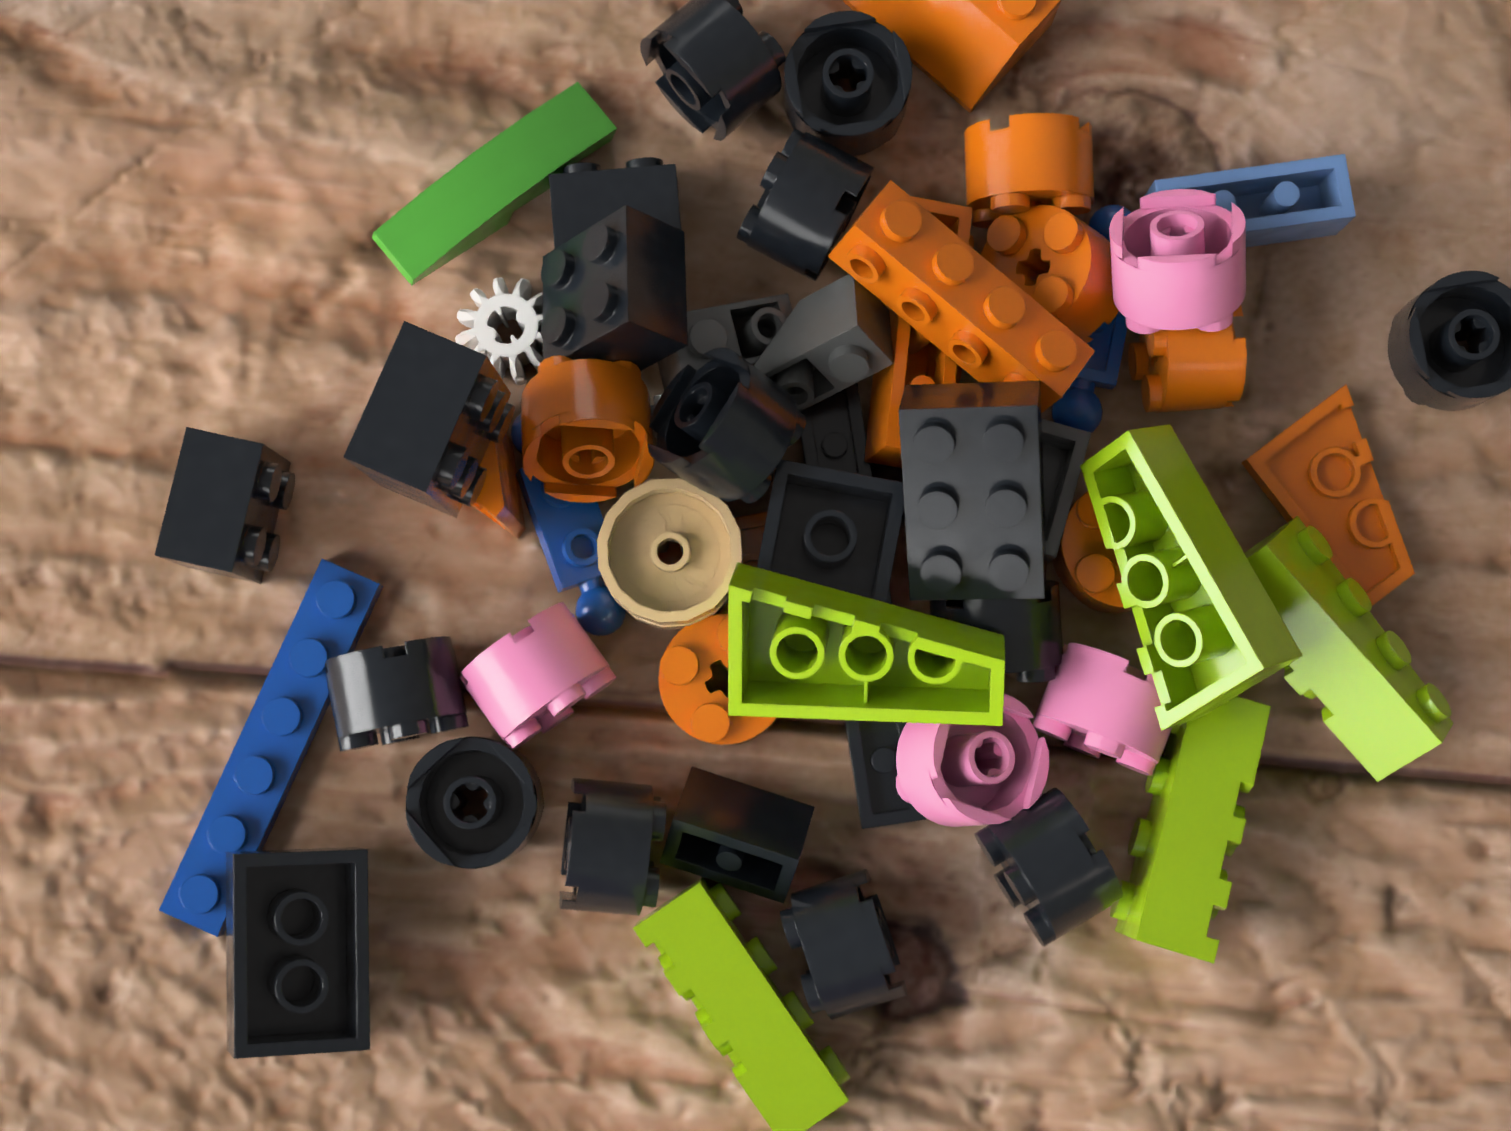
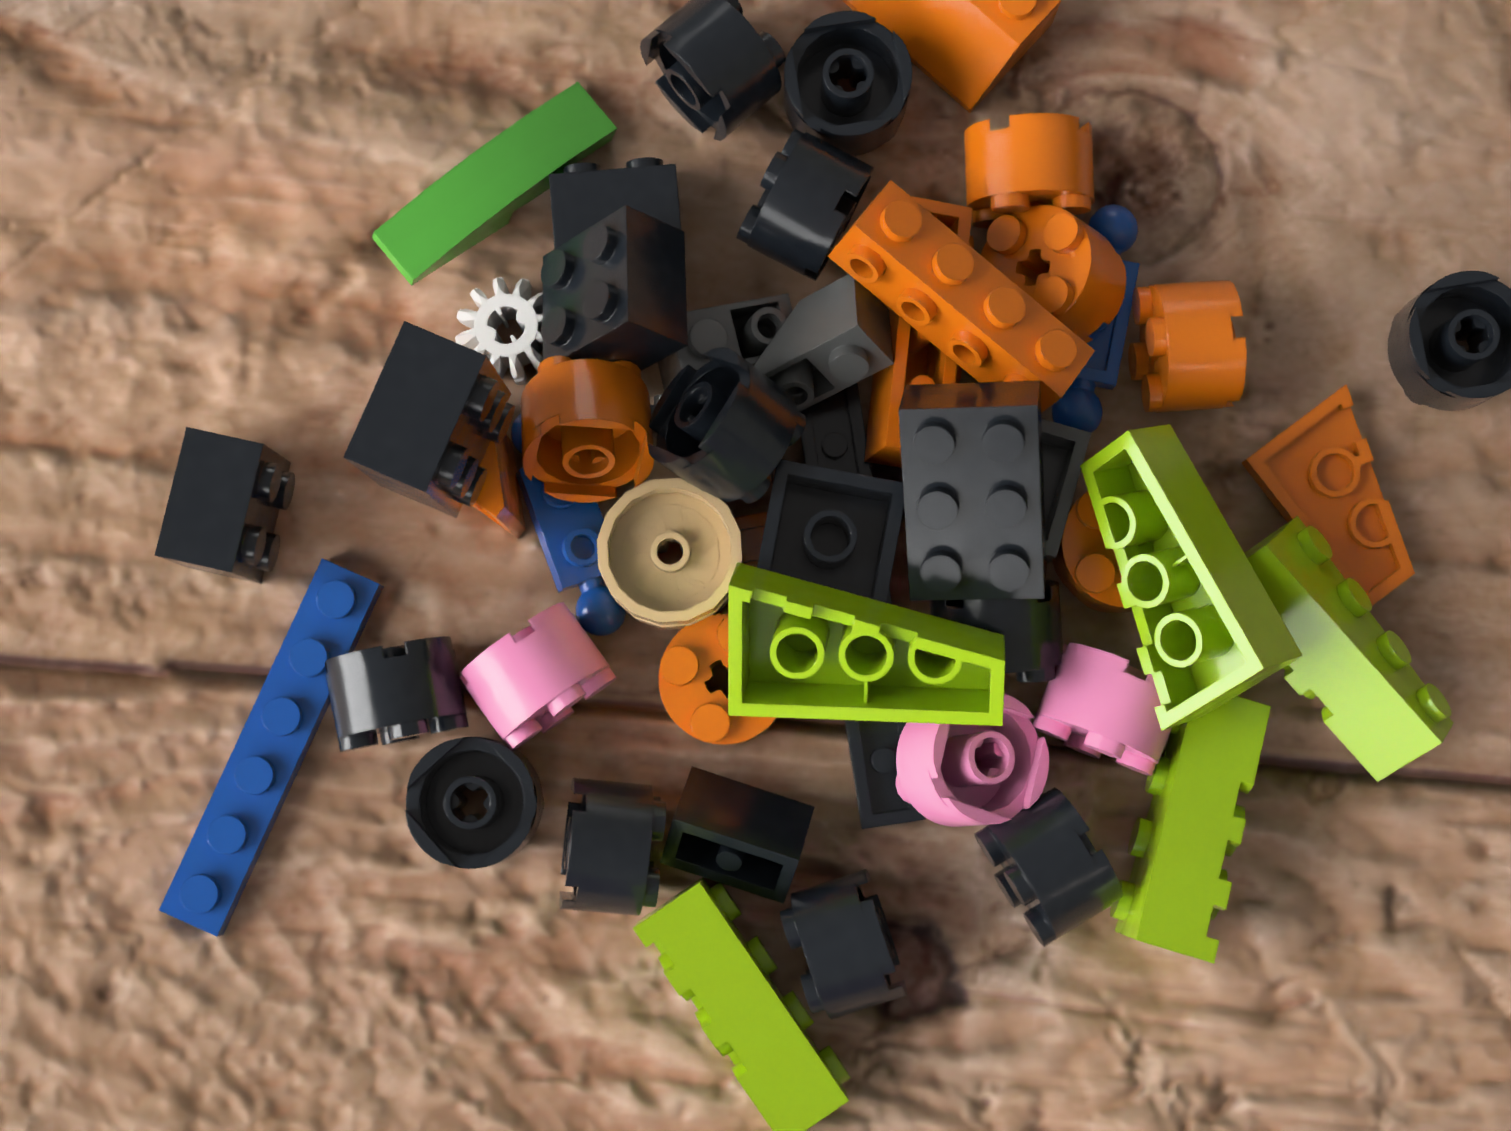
(297, 952): black brick -> none
(1178, 262): bright pink brick -> none
(1280, 199): medium blue brick -> none

